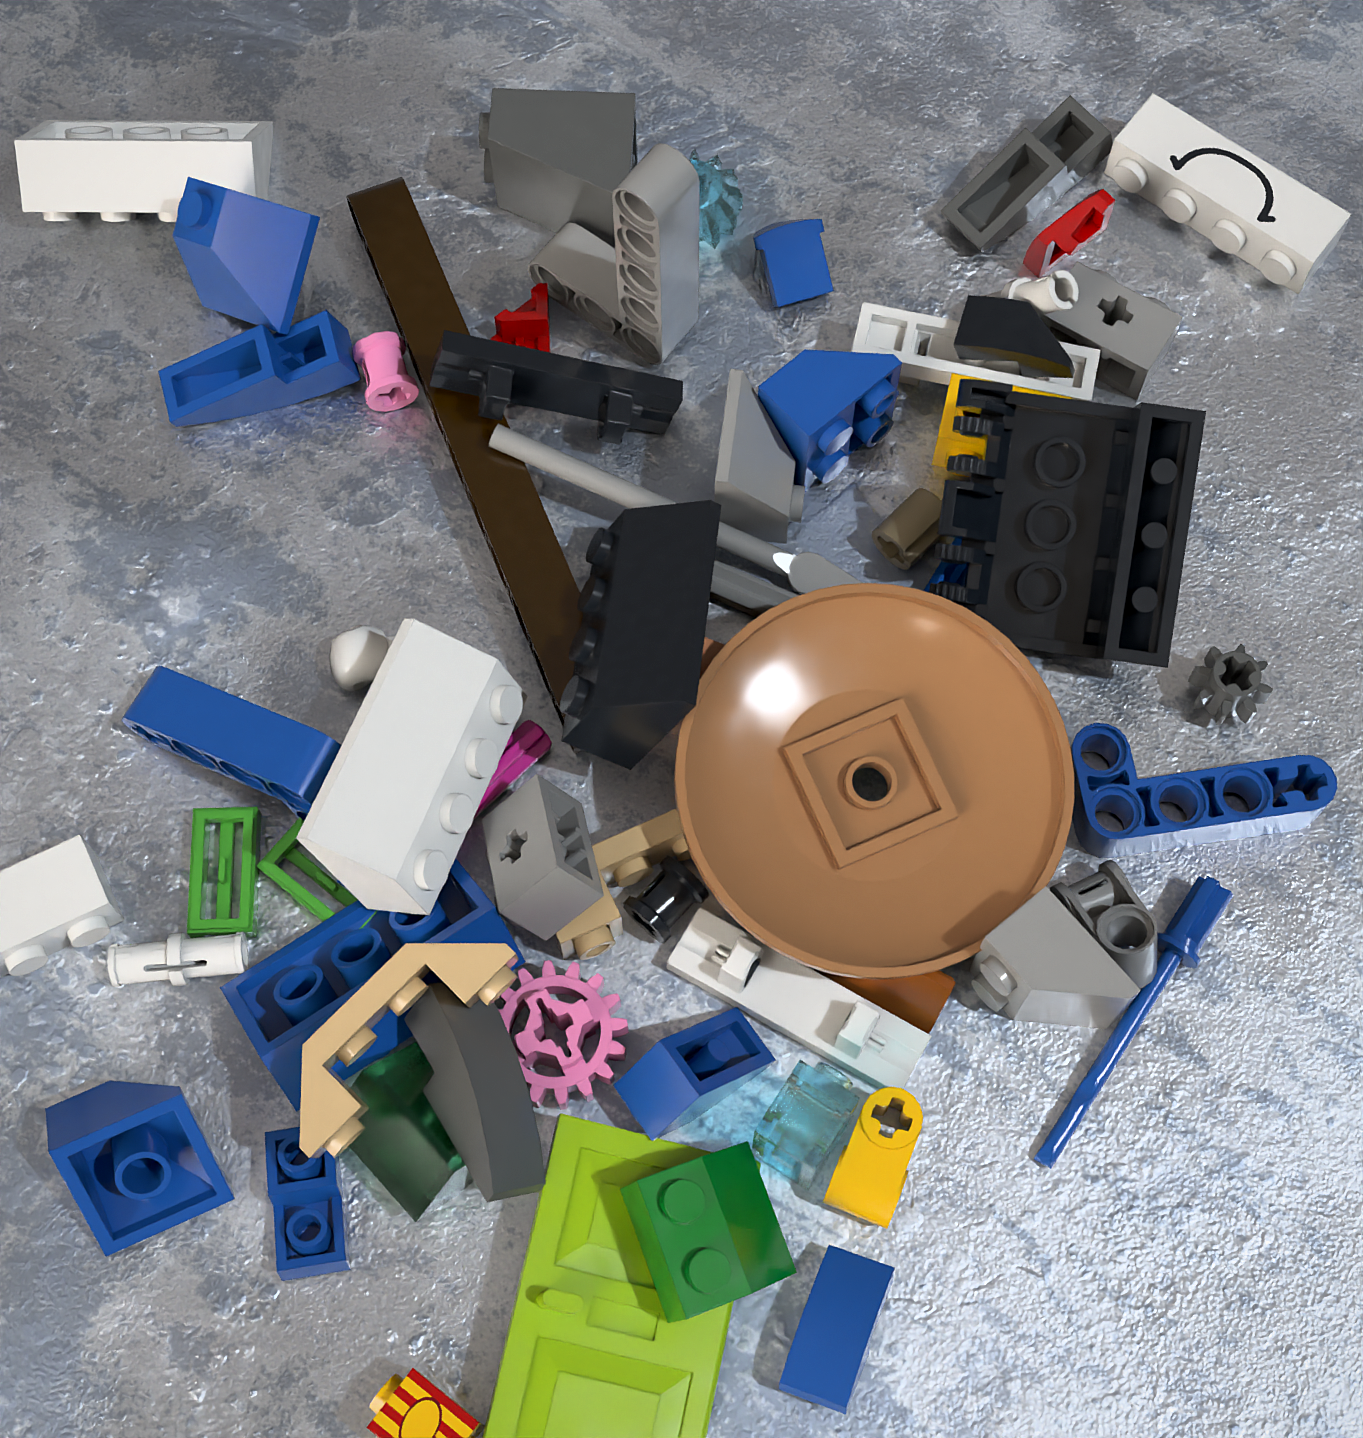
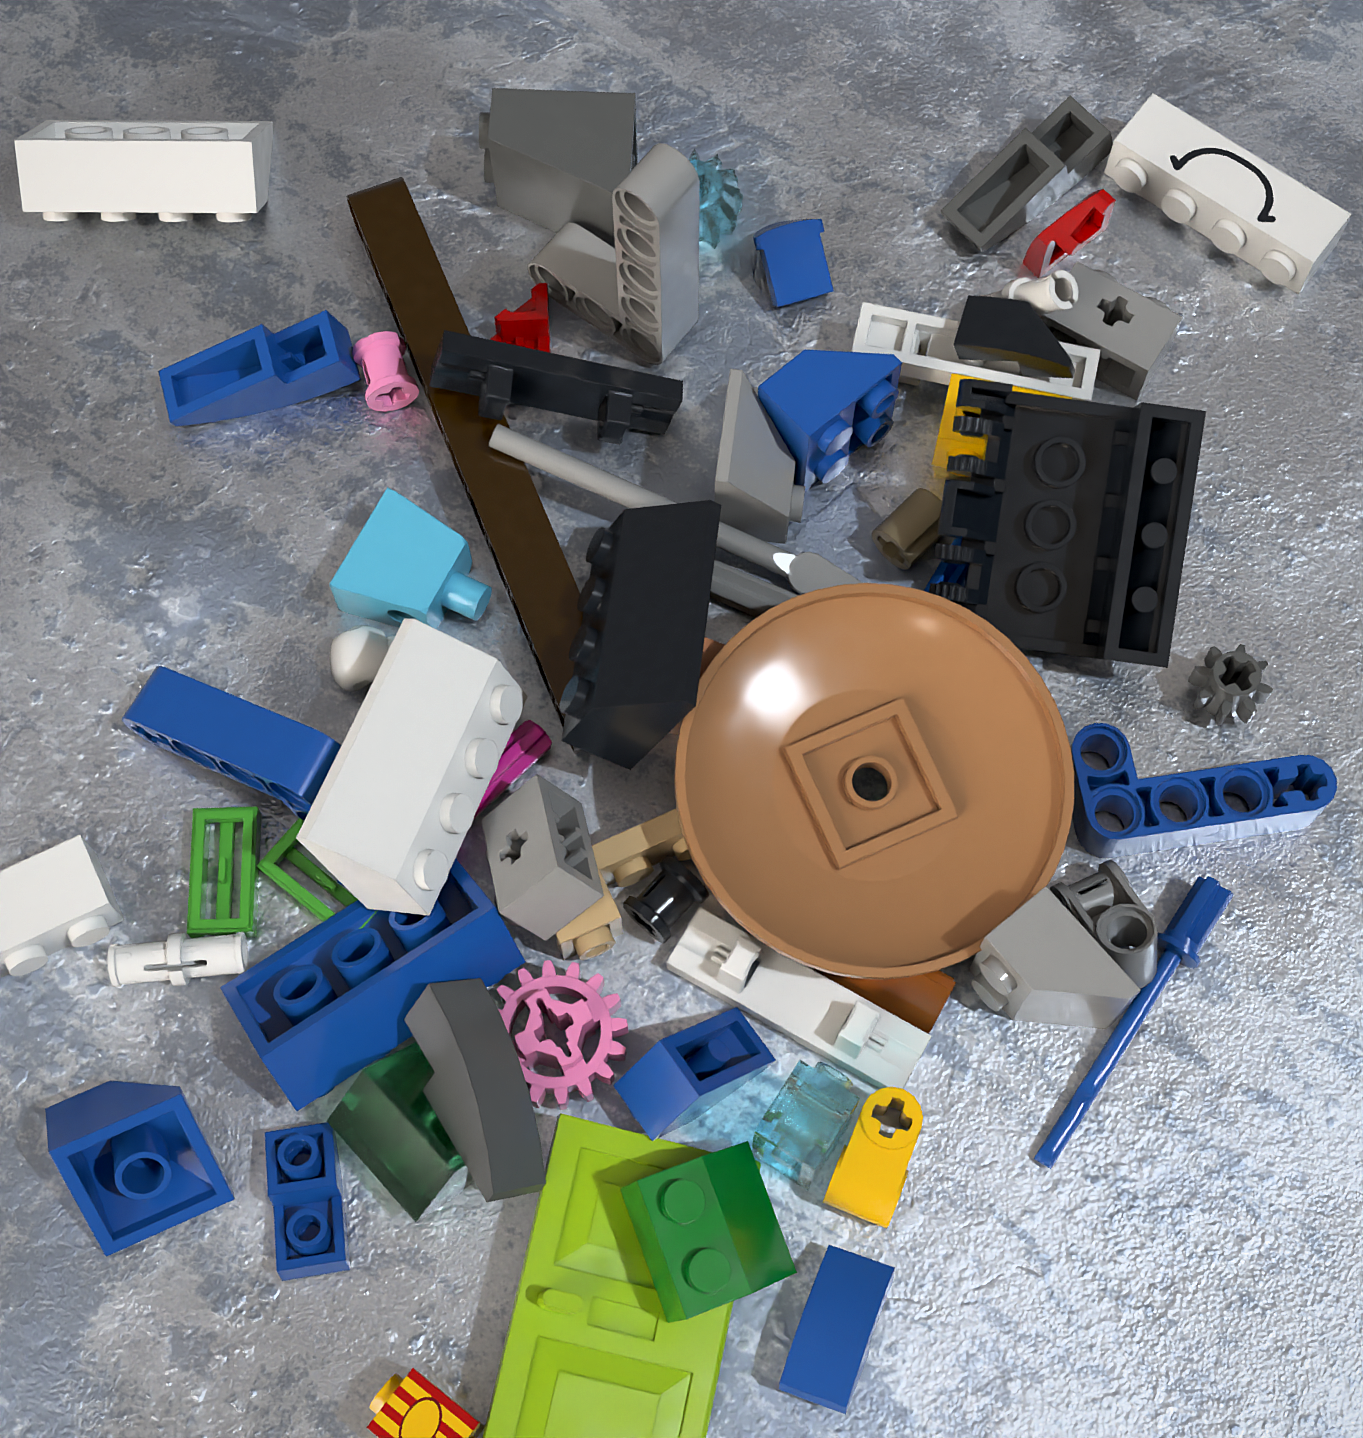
(244, 252): blue slope -> none
(327, 1103): tan slope -> none
(407, 568): none -> medium azure torso

